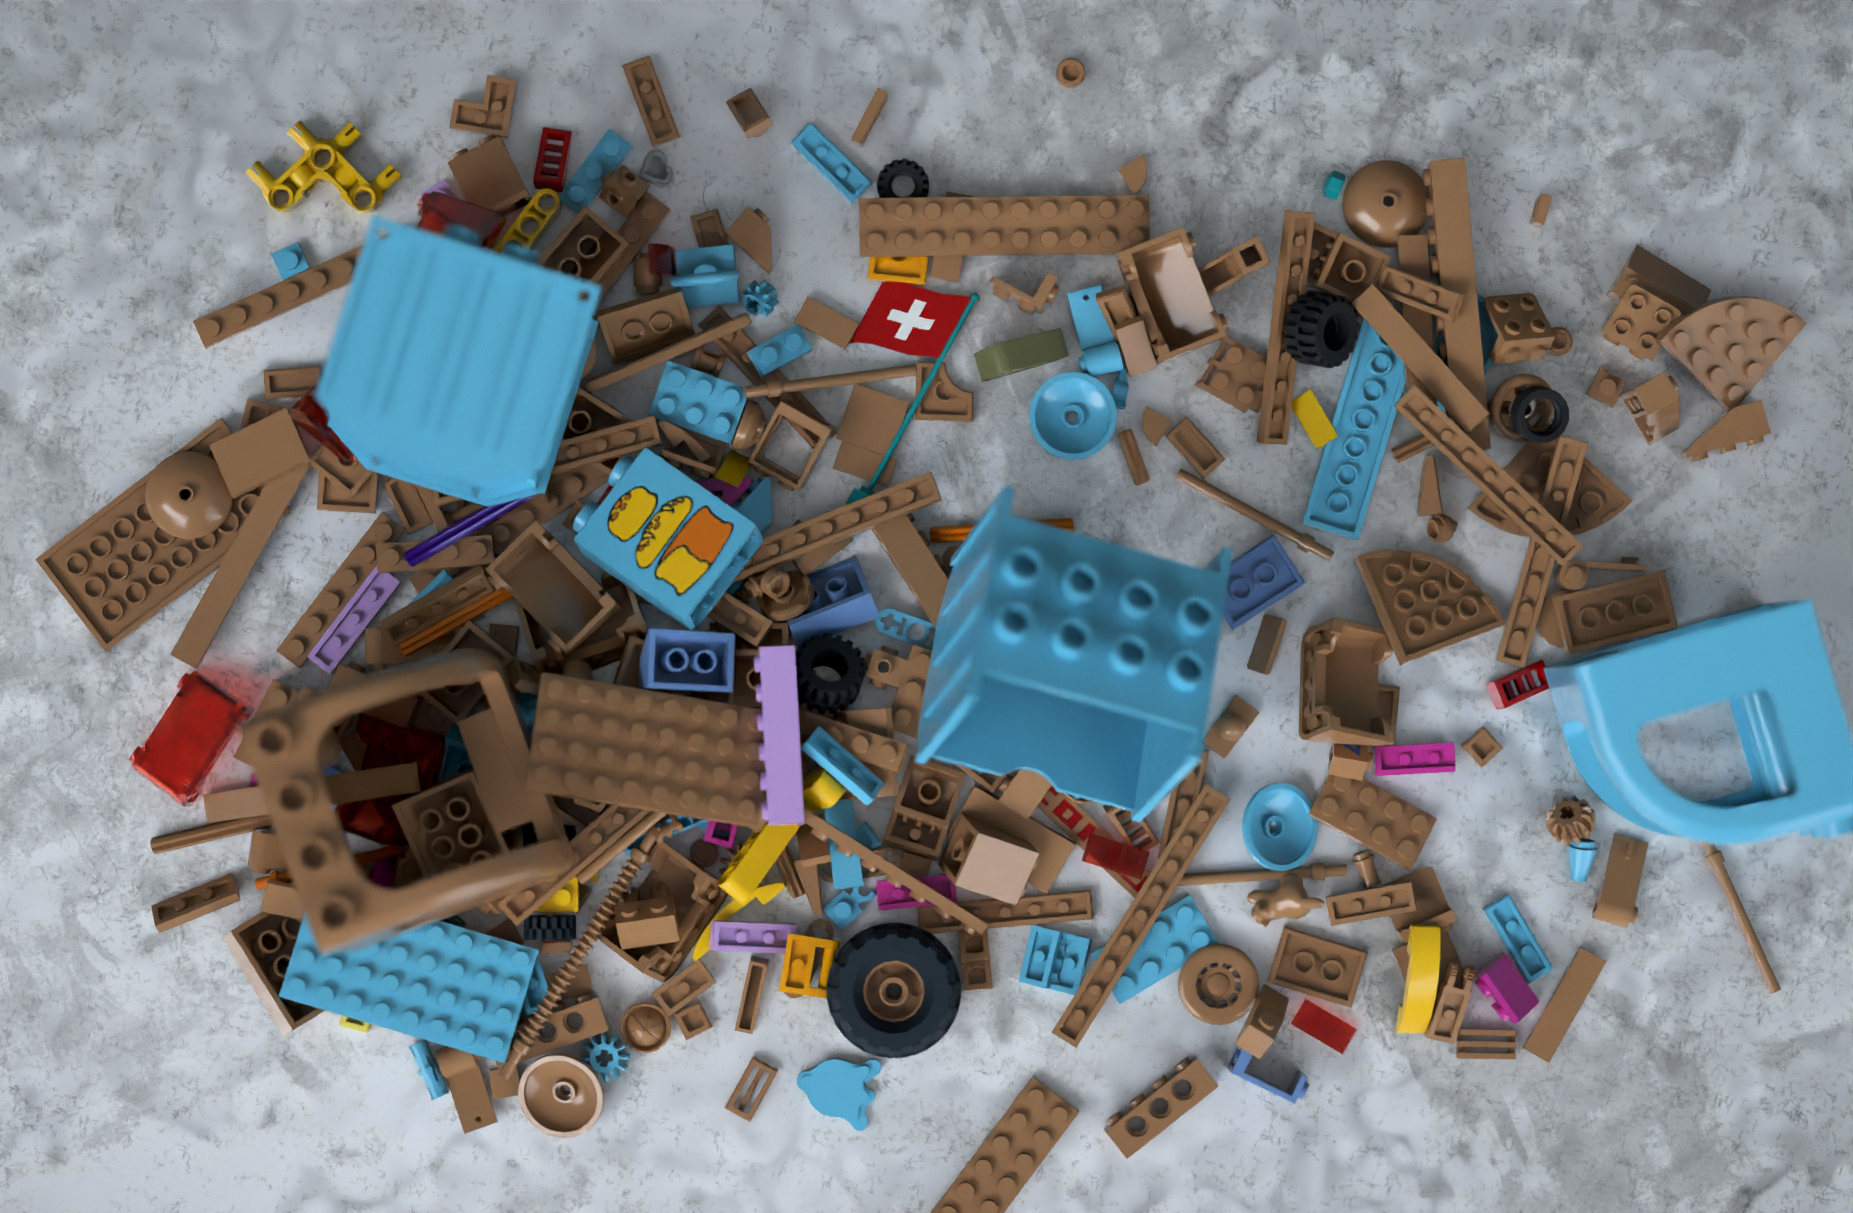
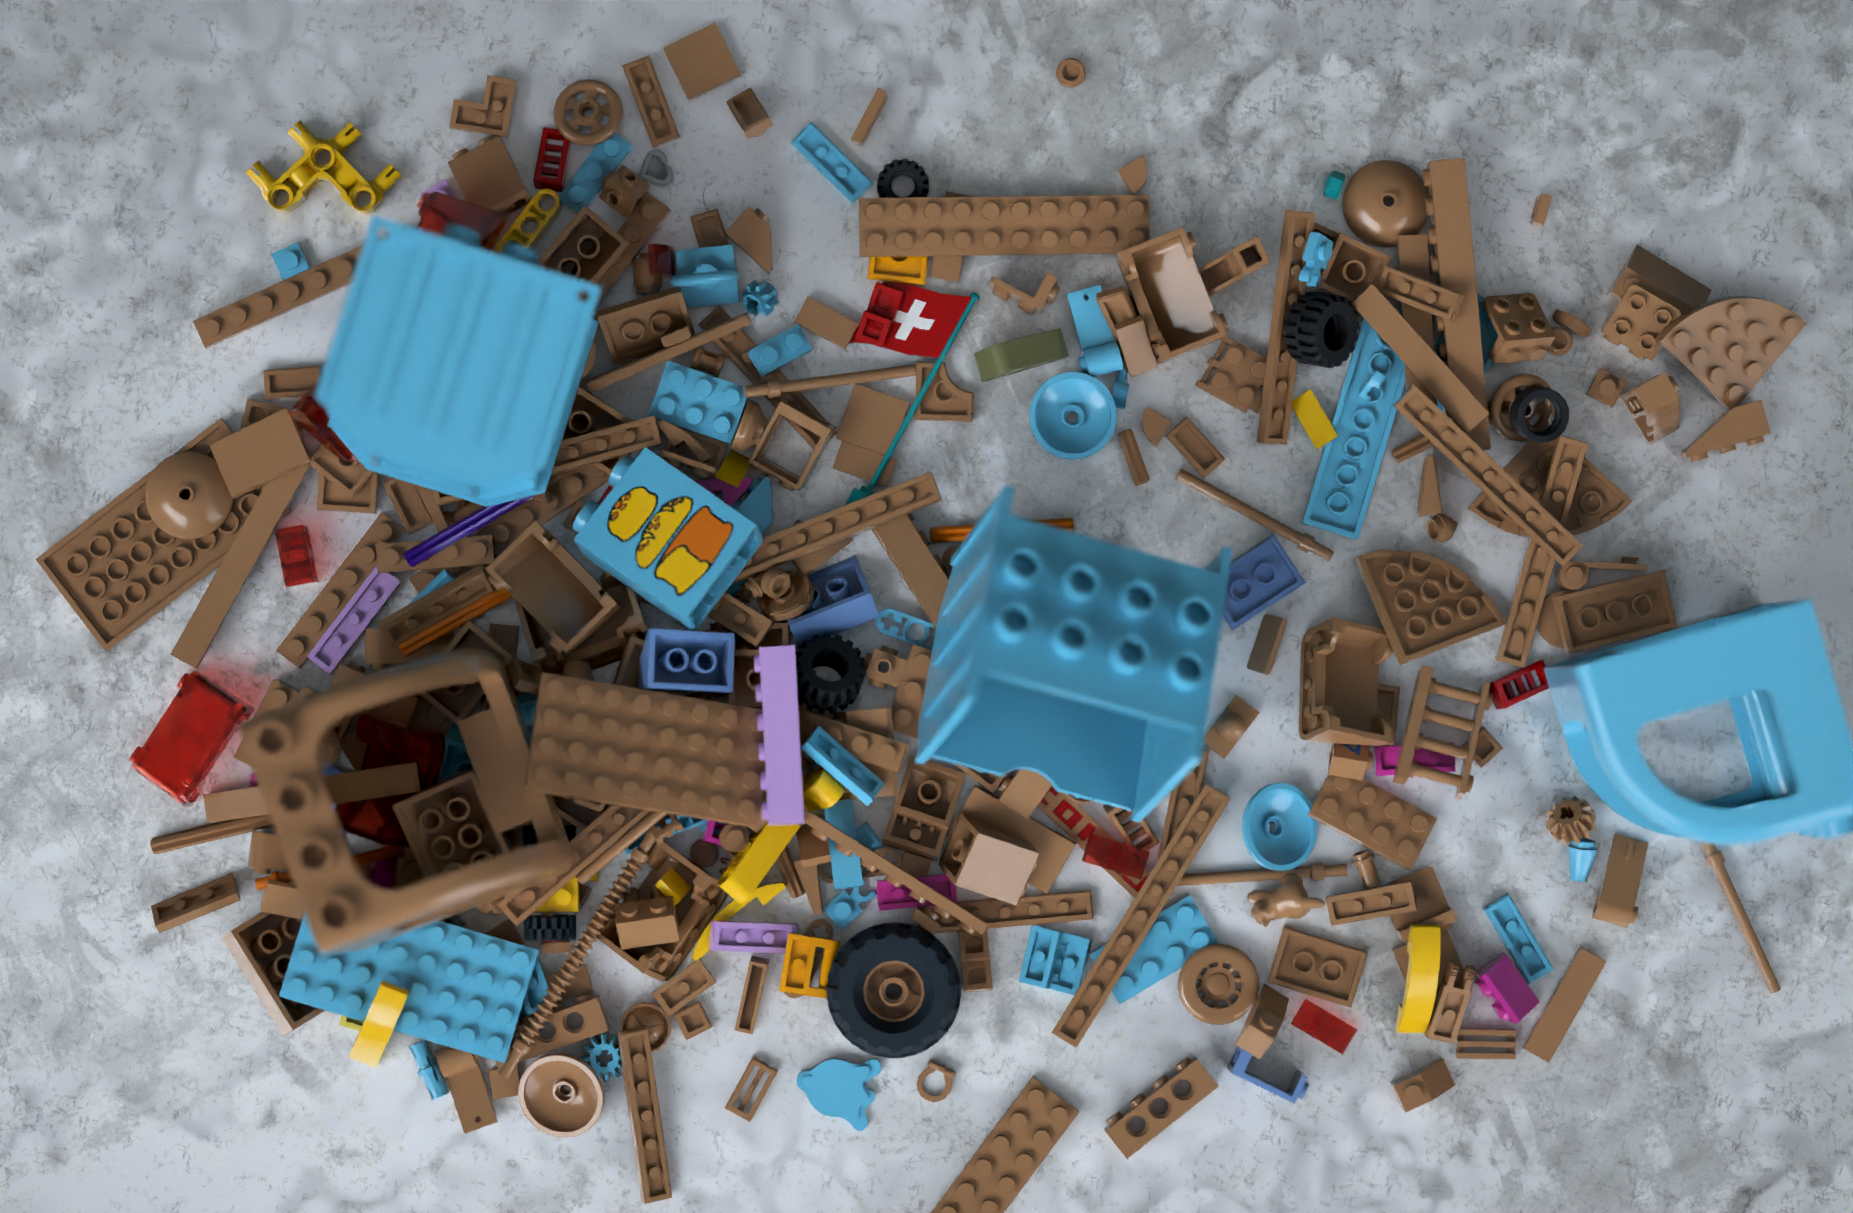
(296, 556): none -> clear red brick
(379, 1024): none -> yellow slope
(598, 132): none -> medium nougat plate
(644, 1114): none -> medium nougat tile
(673, 885): none -> yellow tile
(676, 336): none -> medium nougat tile
(701, 61): none -> medium nougat tile
(734, 837): none -> medium nougat plate
(880, 314): none -> red slope
(926, 919): none -> medium nougat plate
(933, 1066): none -> medium nougat piece
(1316, 256): none -> medium azure plate
(1371, 386): none -> medium azure tile
(1413, 740): none -> medium nougat fence
(1422, 1085): none -> medium nougat slope
(1572, 322): none -> medium nougat tile

